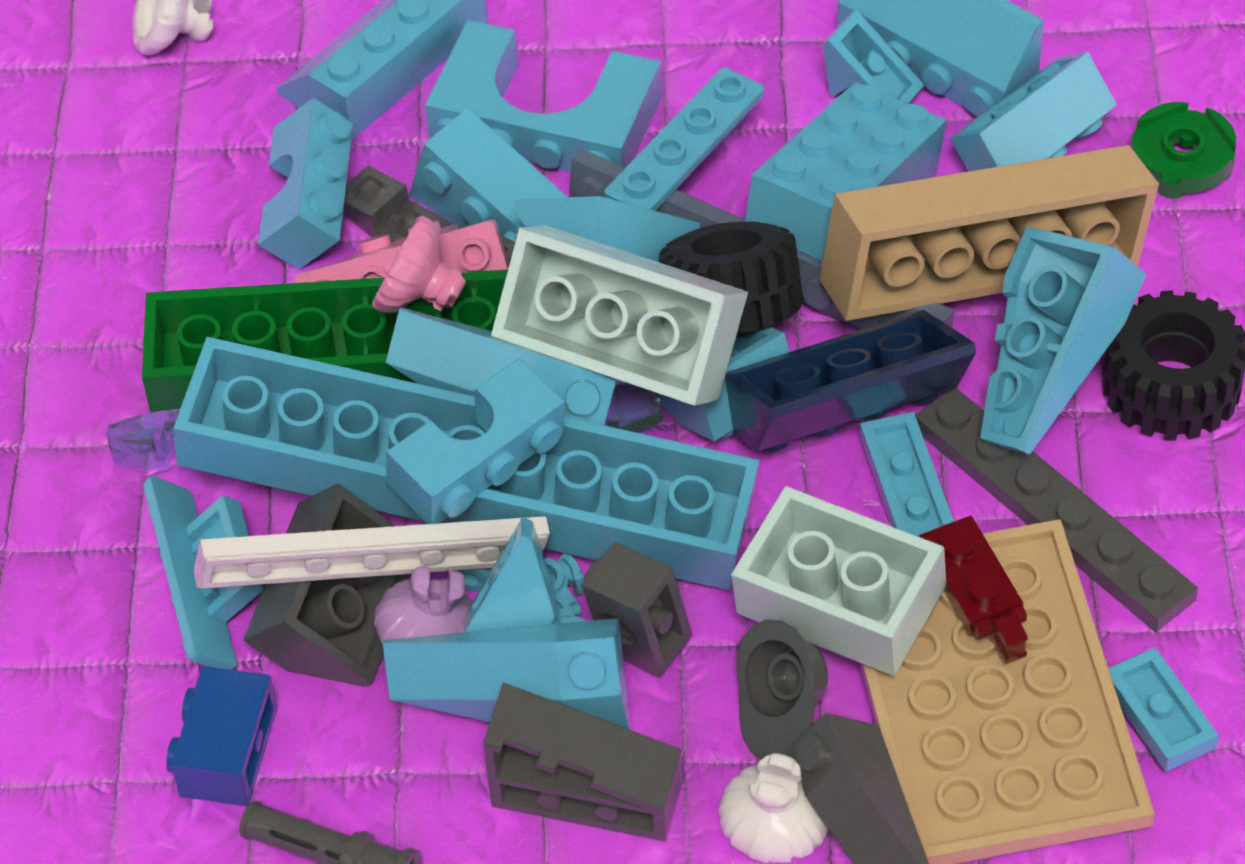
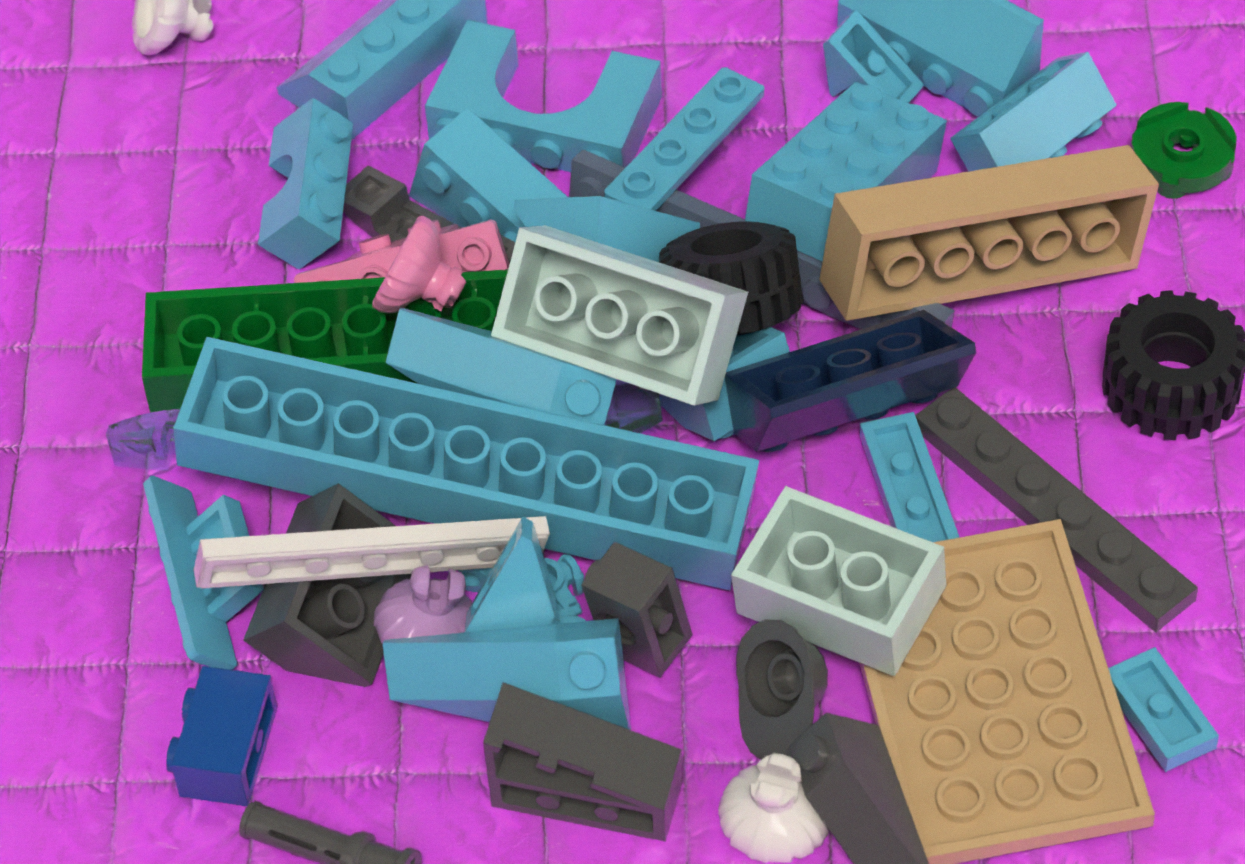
(445, 474): medium azure arch -> none
(981, 588): dark red hinge -> none
(1059, 320): medium azure wedge -> none

